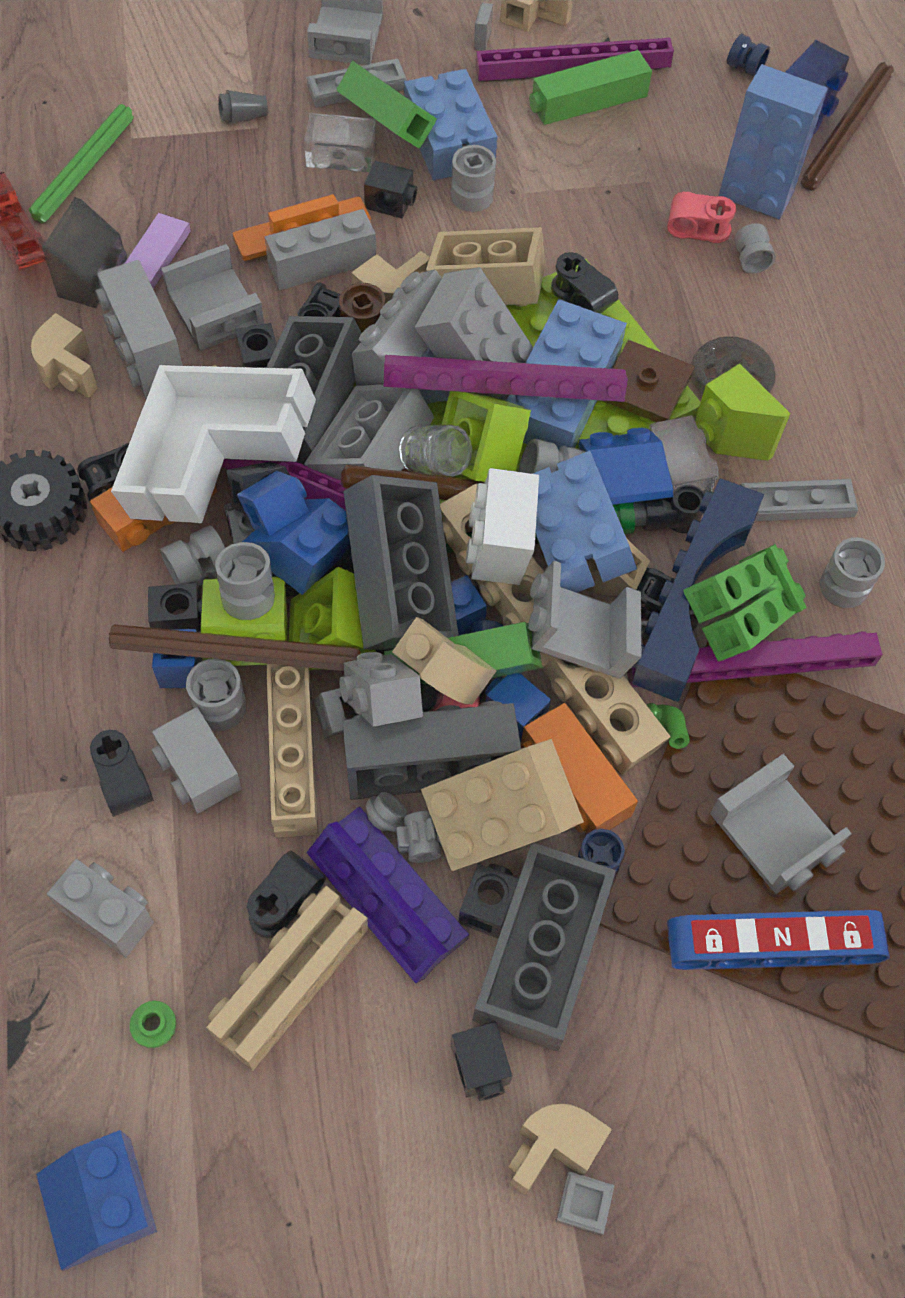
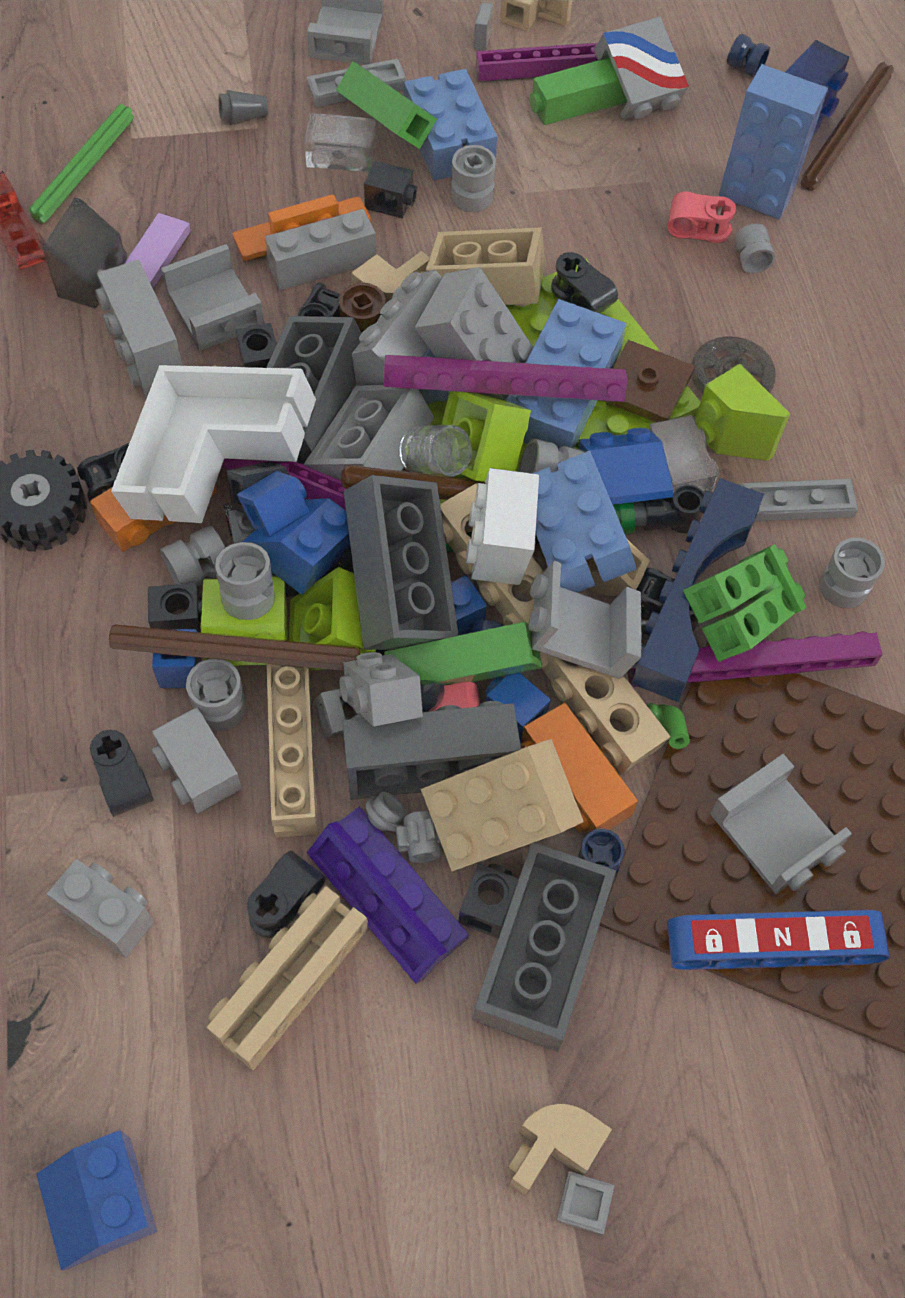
(59, 356): tan brick -> none
(157, 1037): bright green plate -> none
(442, 663): tan brick -> none
(481, 1061): black brick -> none
(644, 67): none -> panel

